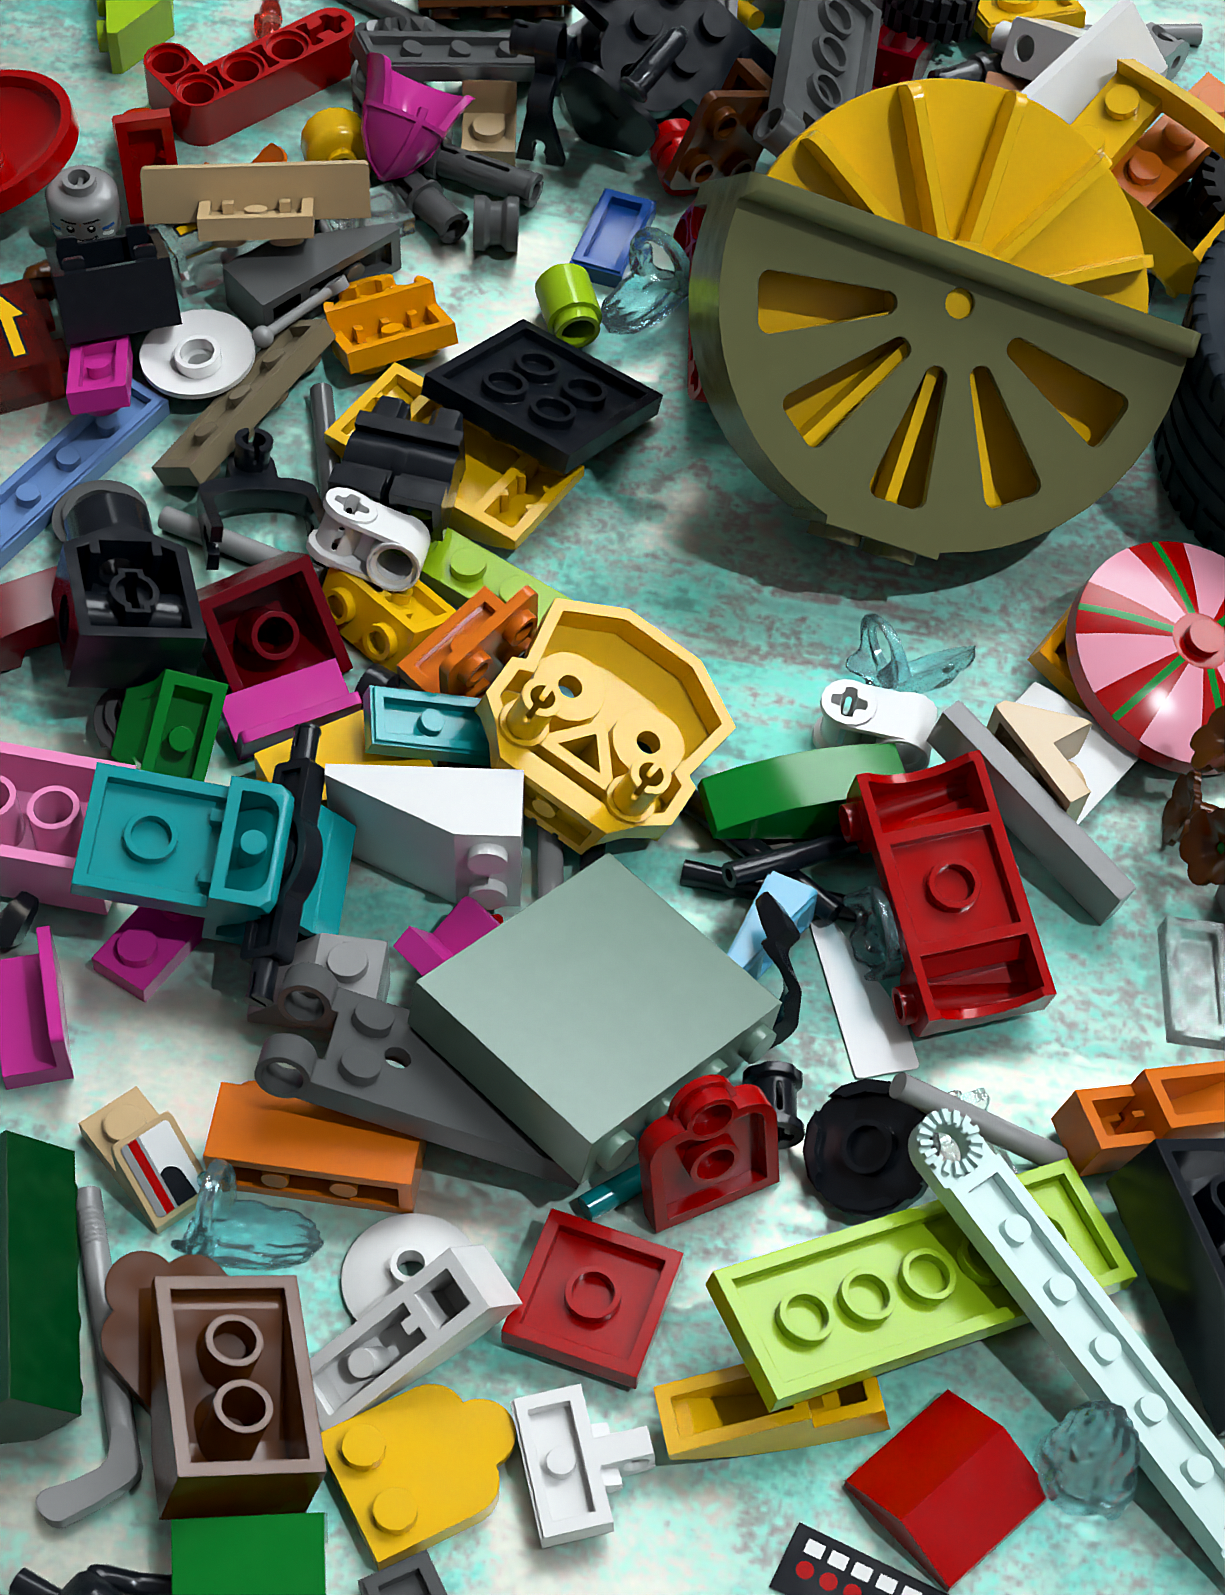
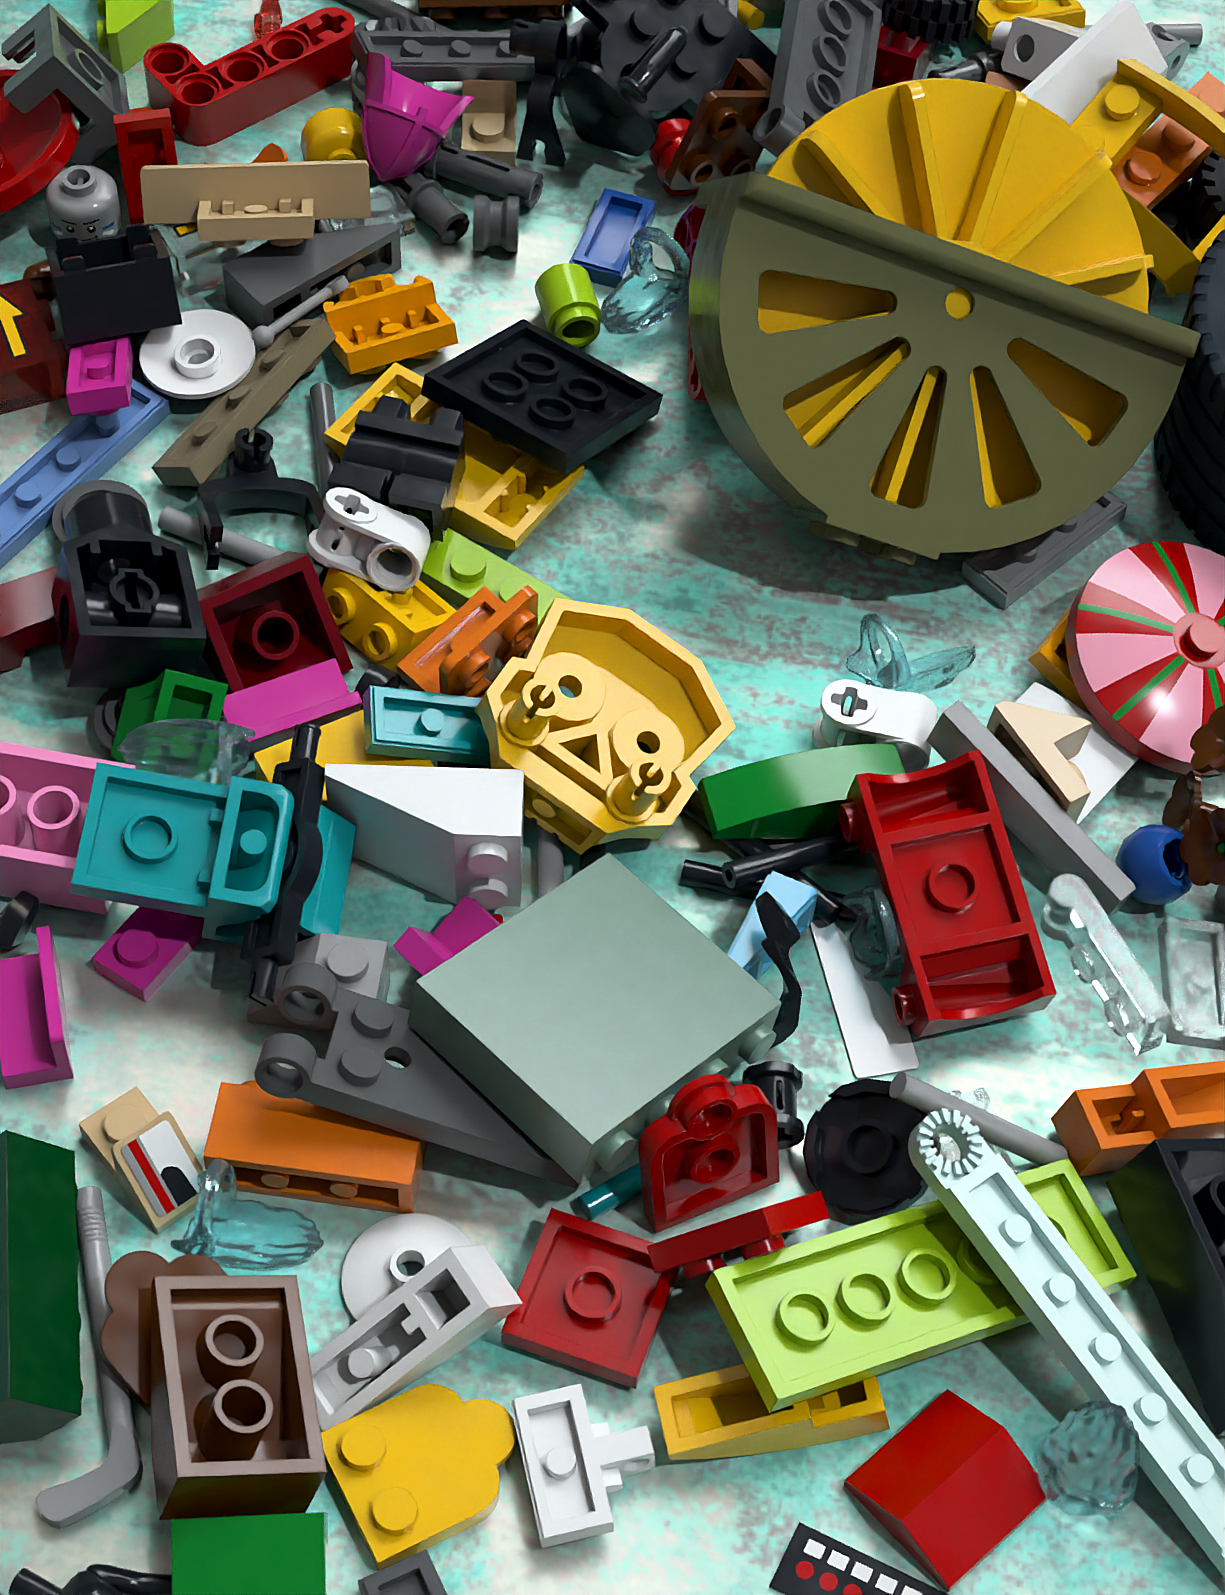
(76, 69): none -> dark grey panel
(189, 749): none -> clear light blue piece
(753, 1232): none -> red plate
(1015, 569): none -> light grey tile
(1105, 962): none -> clear plate
(1154, 864): none -> blue piece

